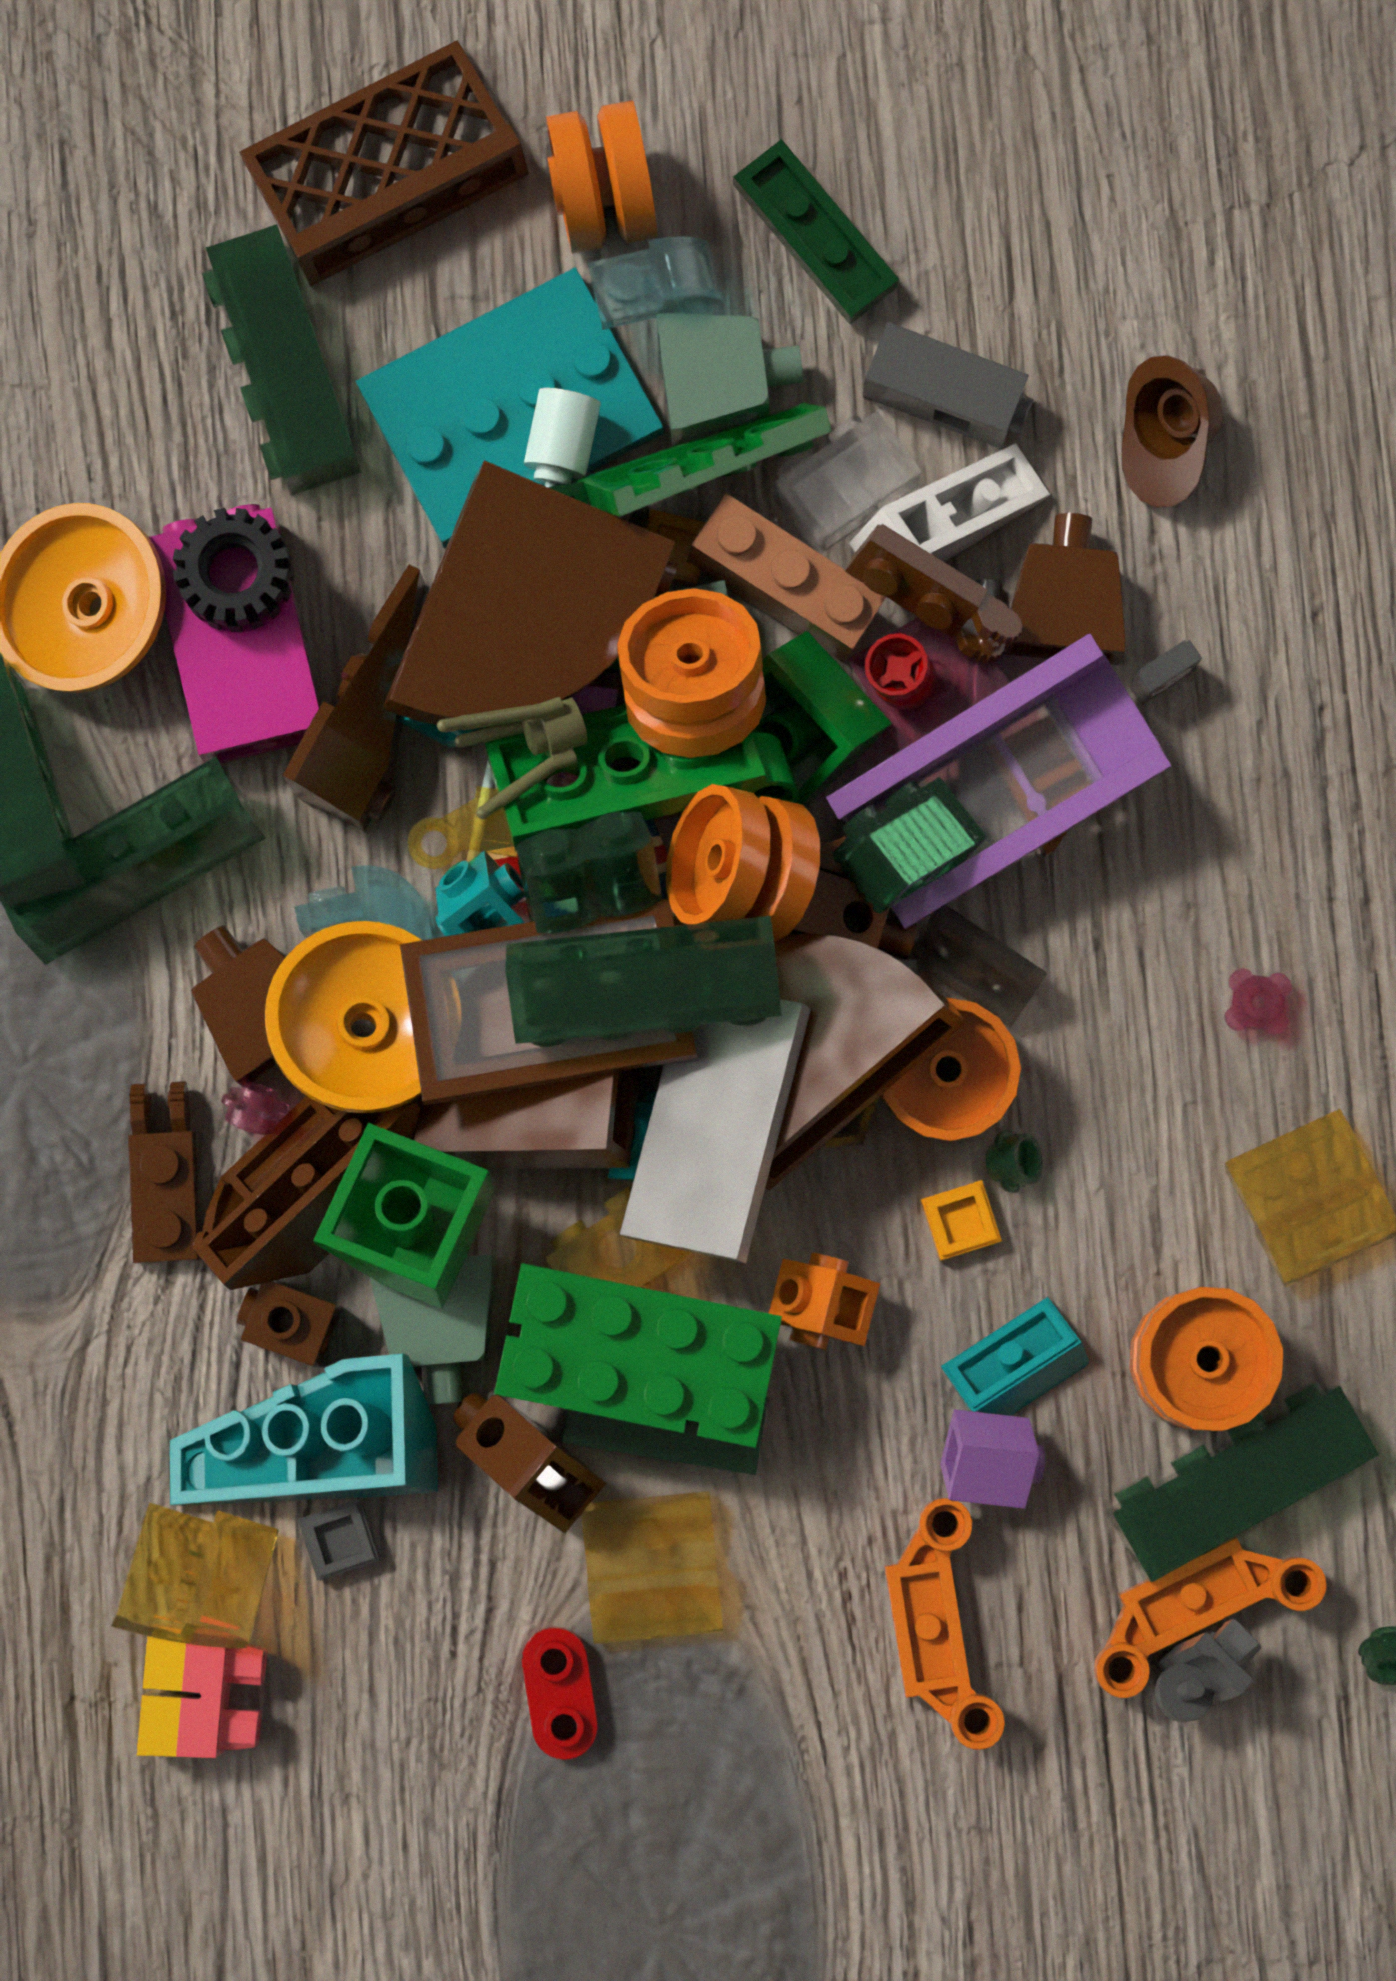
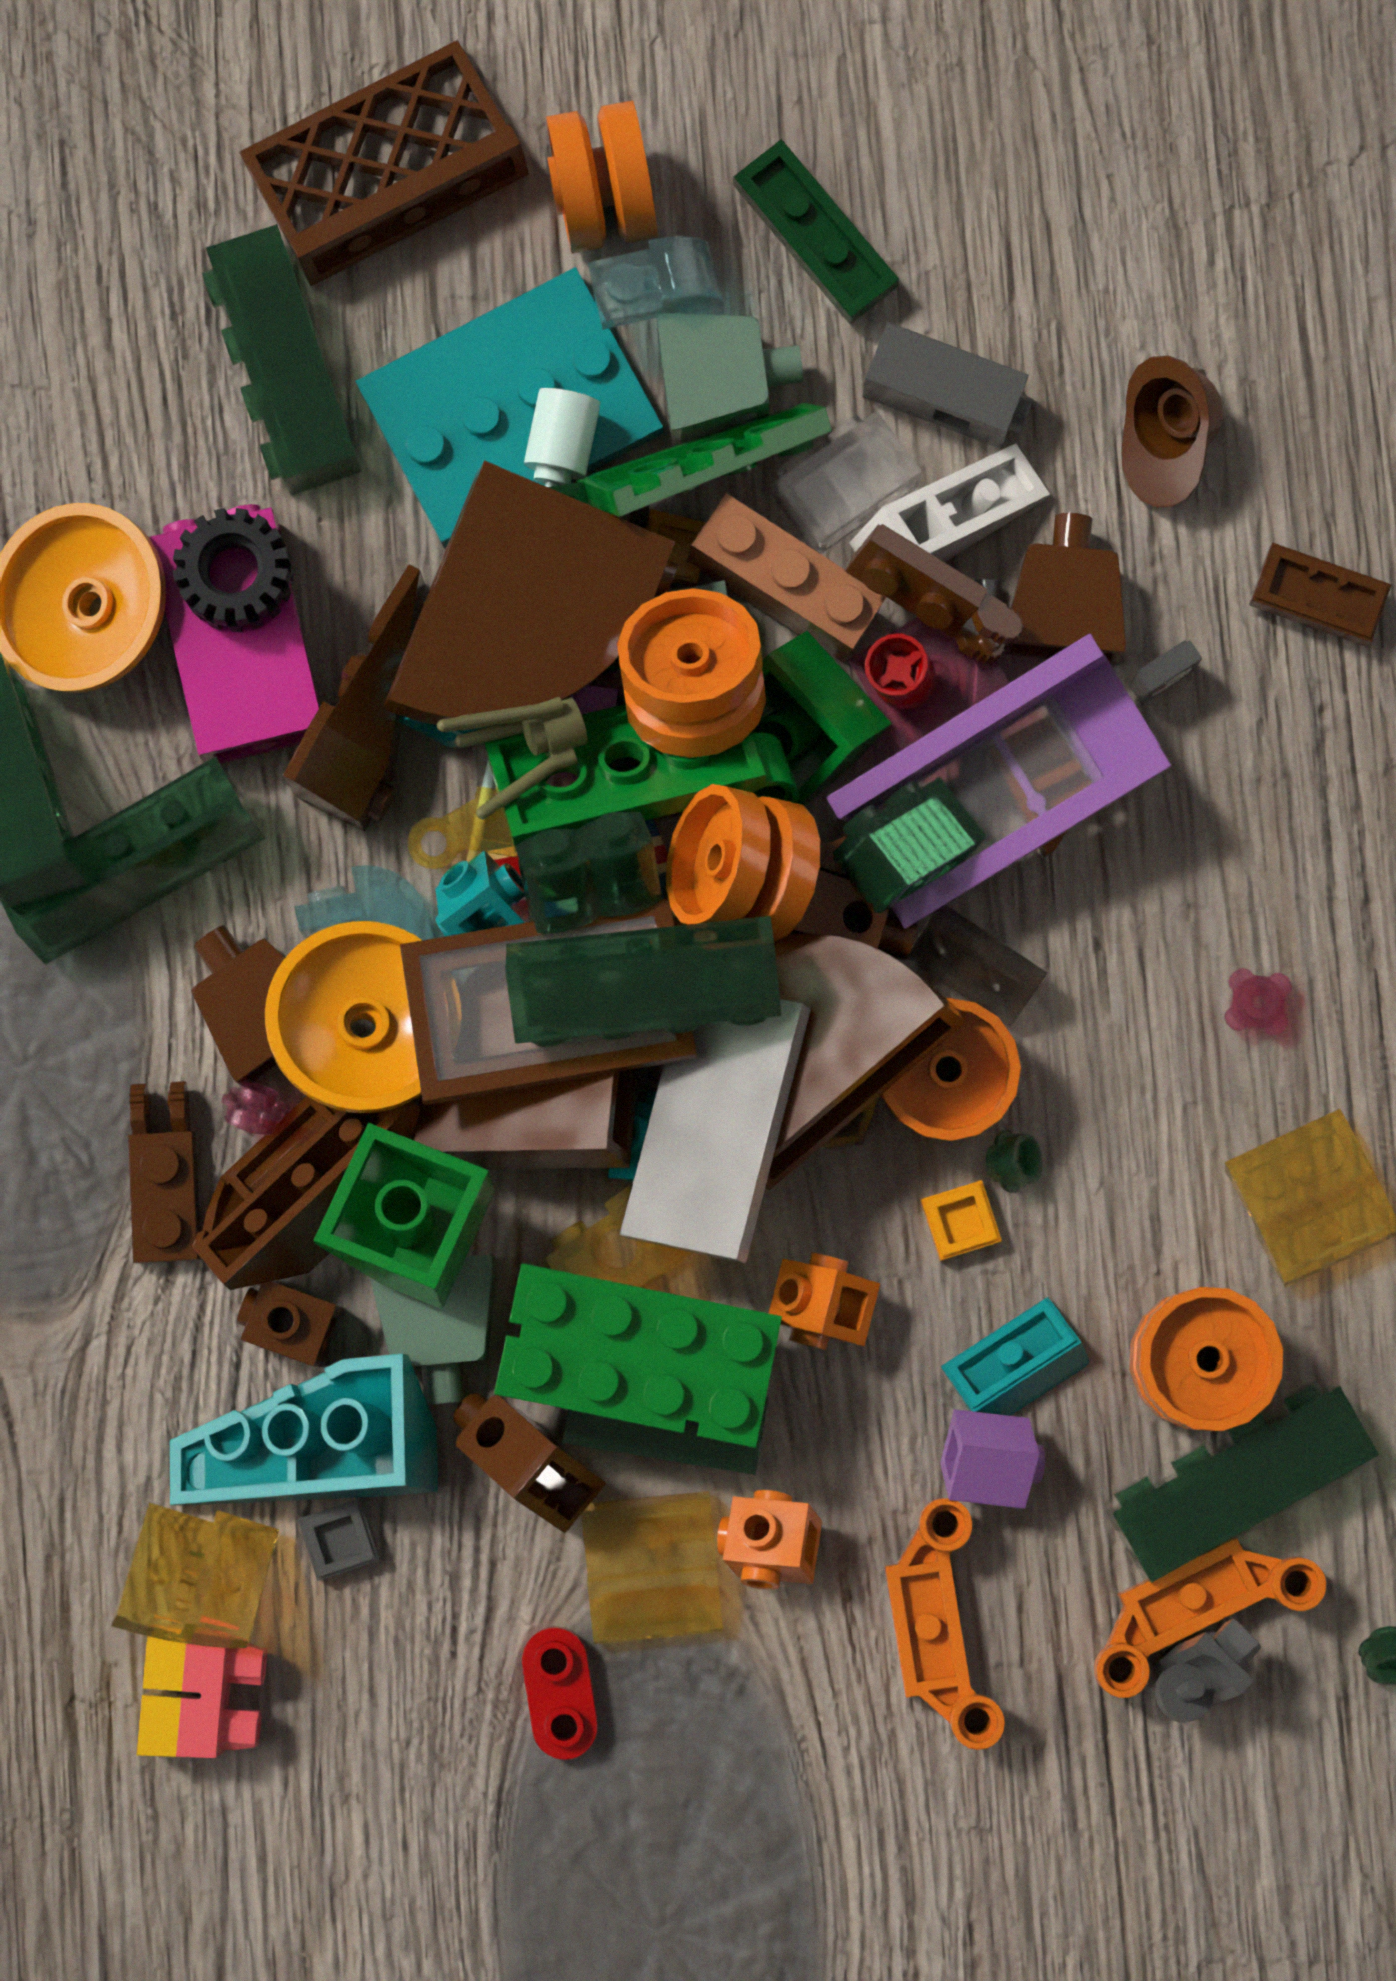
(770, 1540): none -> orange brick
(1320, 594): none -> reddish brown plate

